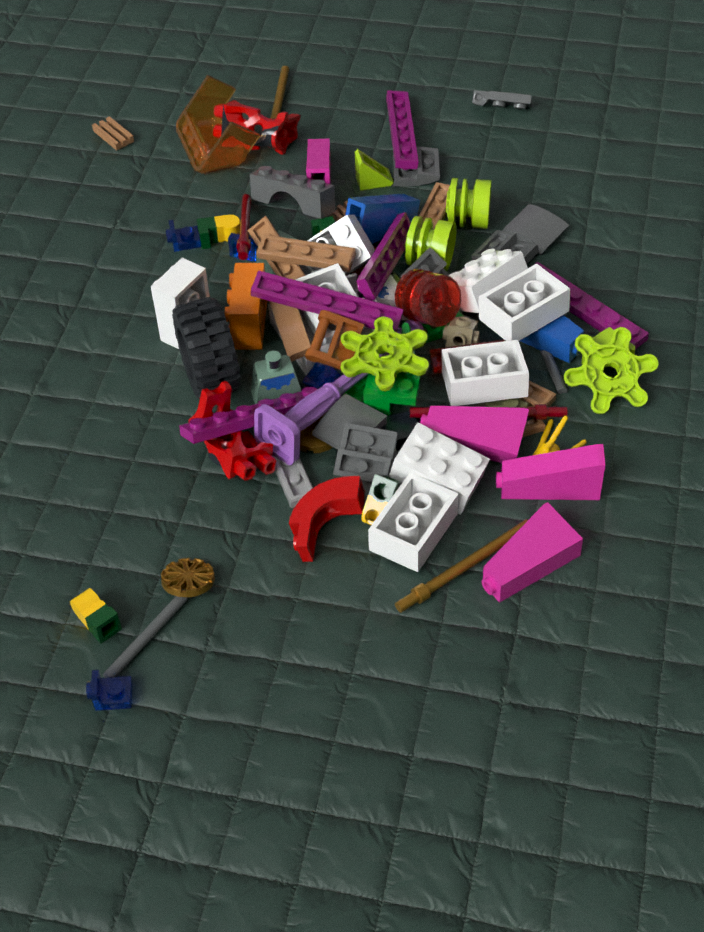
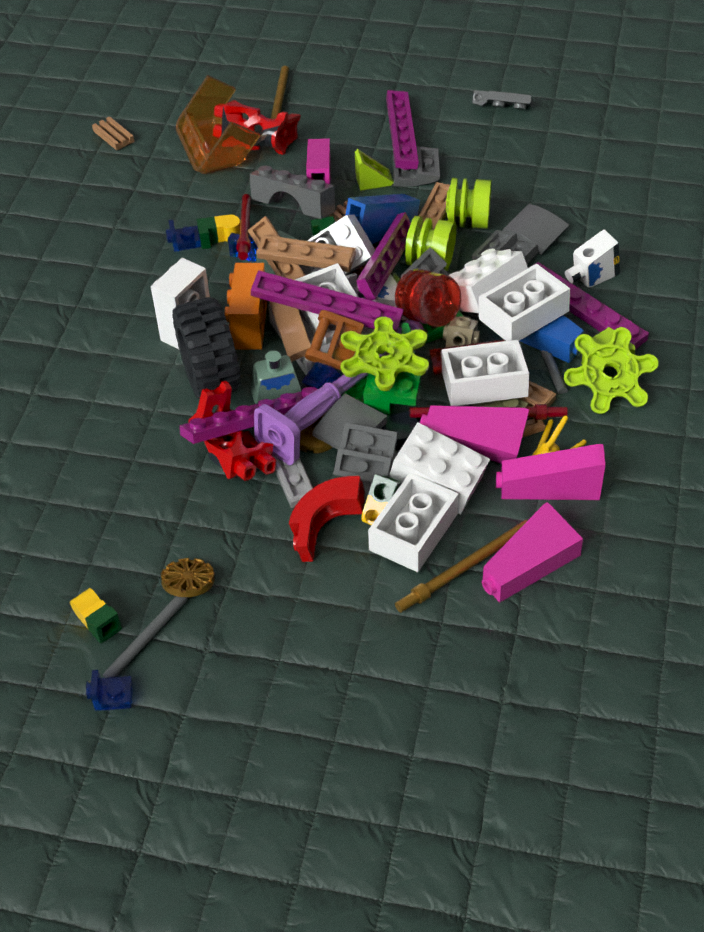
(595, 260): none -> white torso

